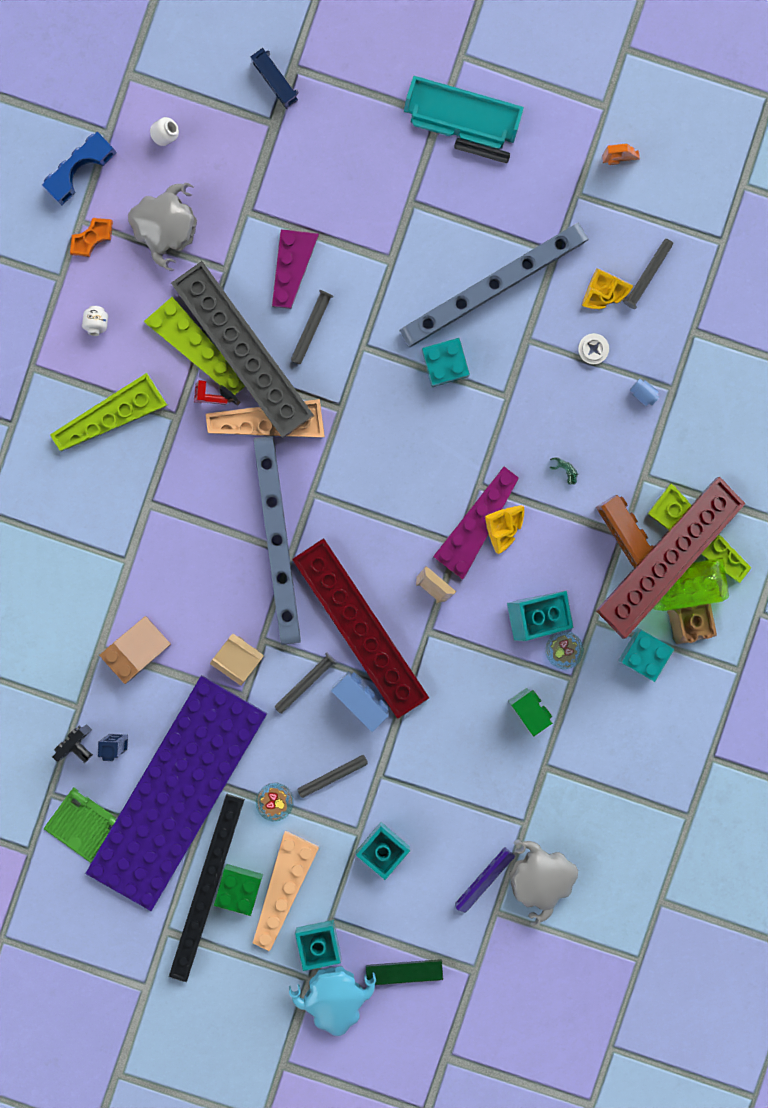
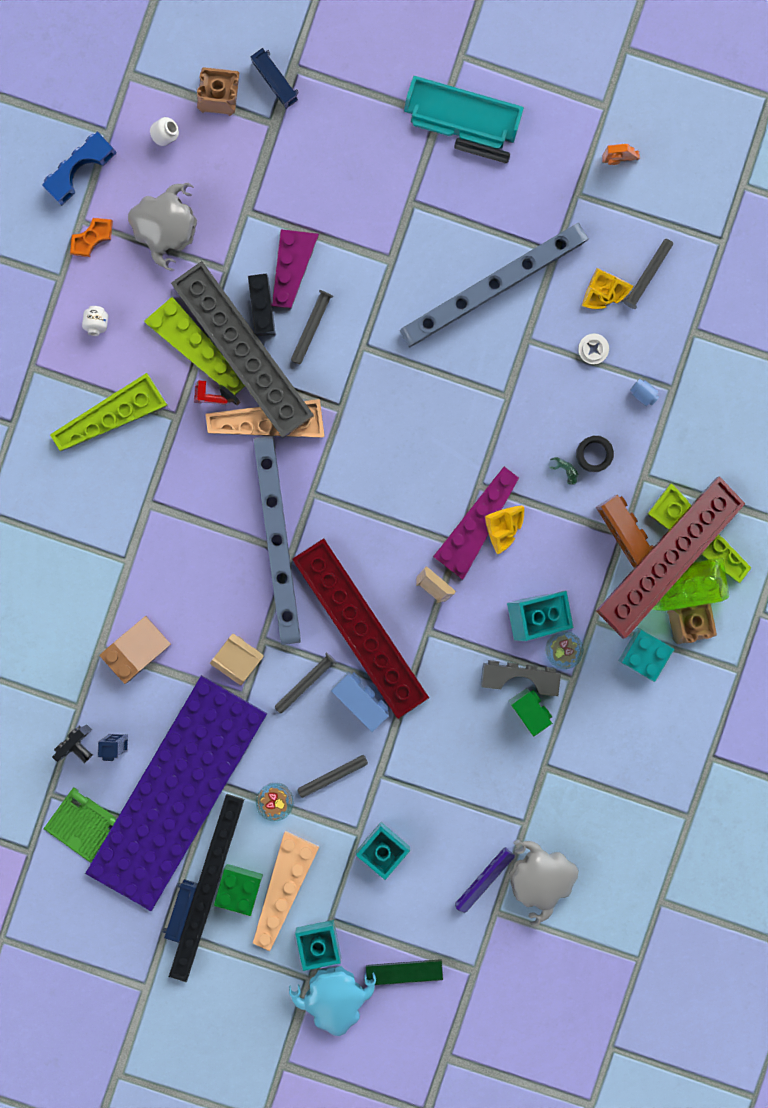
(180, 910): none -> dark blue container
(217, 91): none -> medium nougat slope
(261, 305): none -> black brick
(445, 362): teal brick -> none
(495, 676): none -> dark grey arch
(594, 439): none -> black tyre

